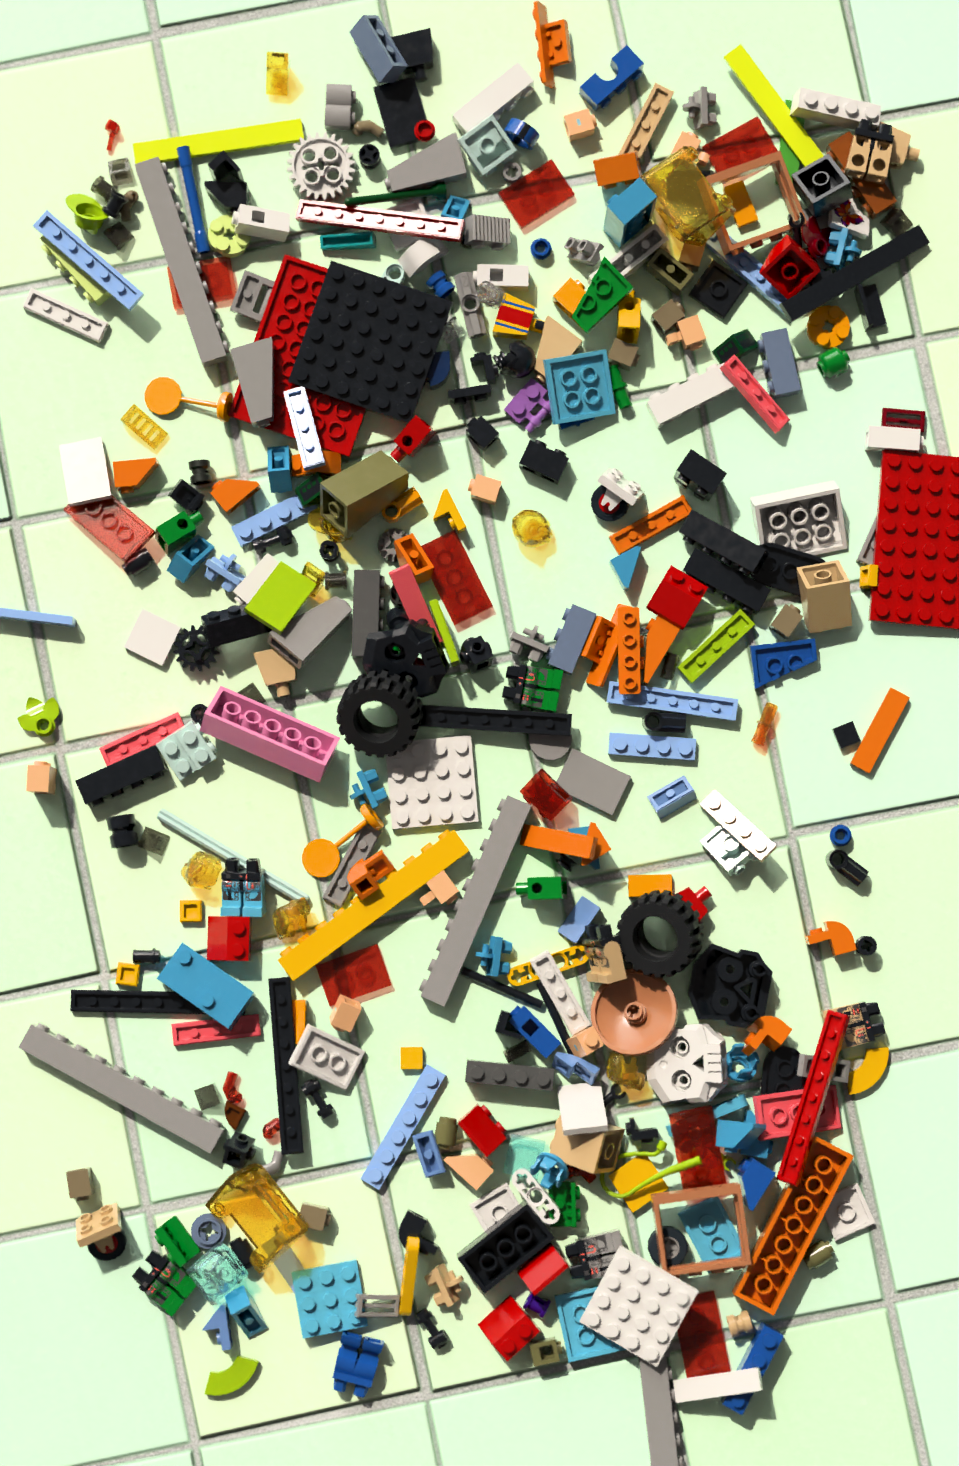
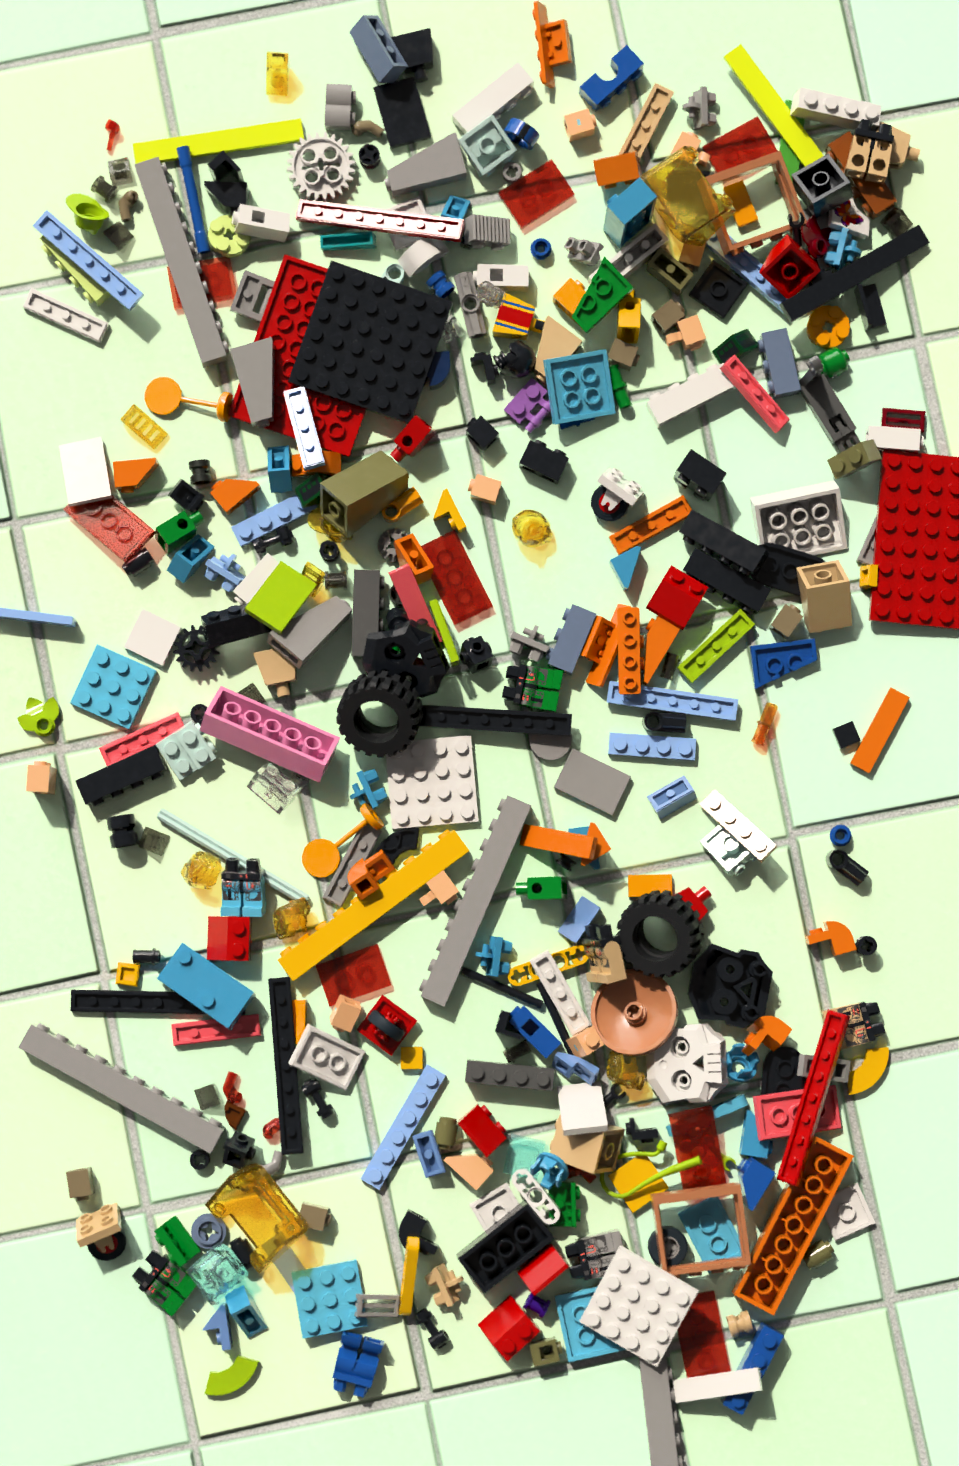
(113, 687): none -> medium azure plate
(115, 204): black bush -> none
(190, 910): yellow tile -> none
(201, 1166): none -> black bush
(277, 785): none -> clear slope
(386, 1025): none -> red plate
(399, 842): none -> black tile
(424, 131): red plate -> none
(436, 191): dark green piece -> none
(460, 396): black plate -> none
(545, 795): clear red brick -> none
(737, 1135): dark azure slope -> none
(827, 406): none -> dark grey hinge
(854, 459): none -> olive brick

